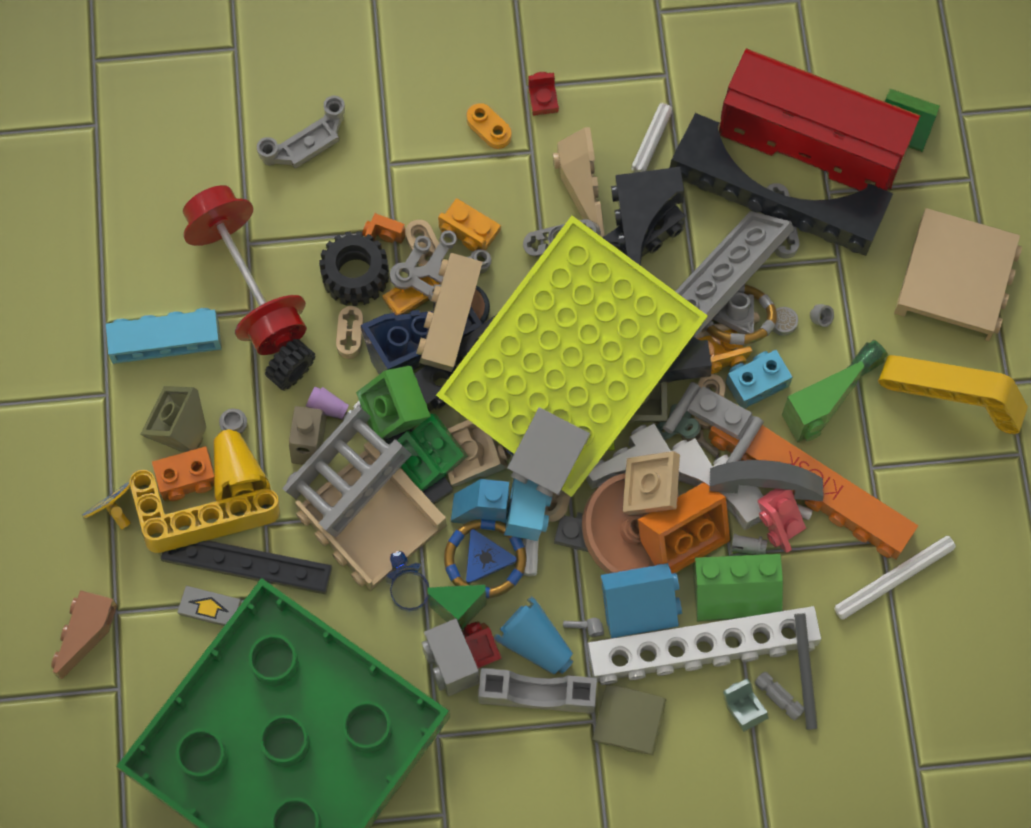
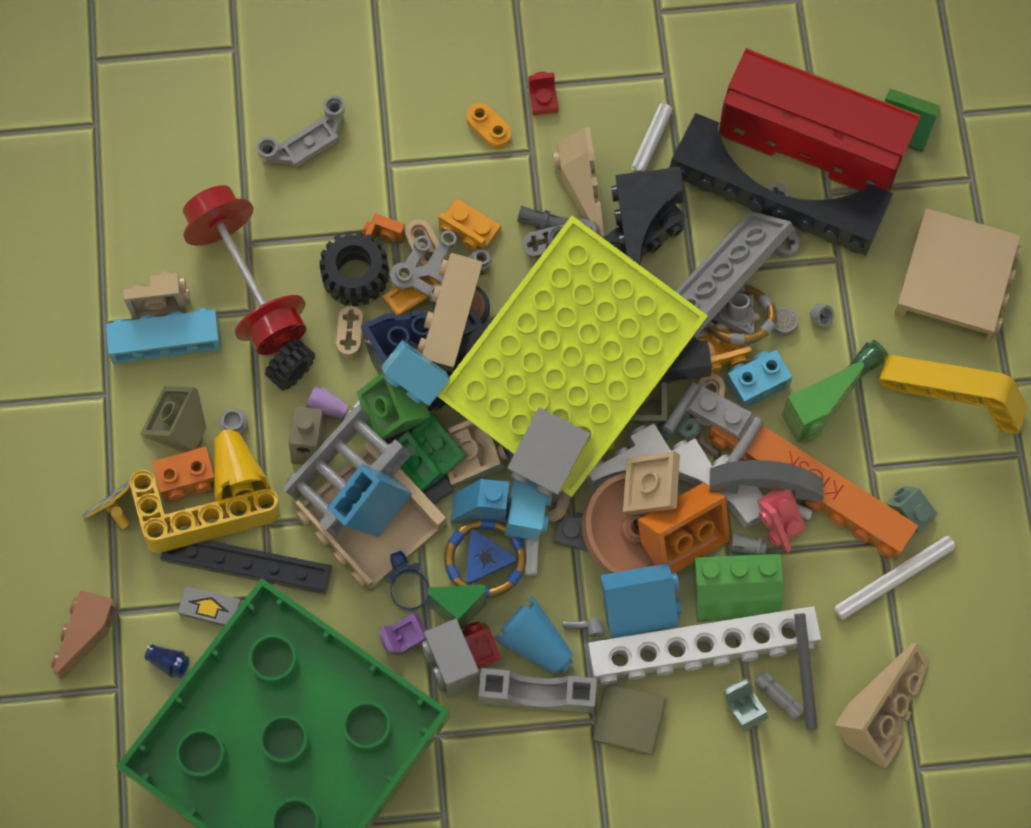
(165, 295): none -> tan plate
(168, 660): none -> clear blue cone
(369, 501): none -> dark azure brick
(403, 635): none -> medium lavender bracket
(414, 373): none -> medium azure brick
(539, 218): none -> dark grey pin
(878, 712): none -> tan wedge
(913, 505): none -> sand green bracket

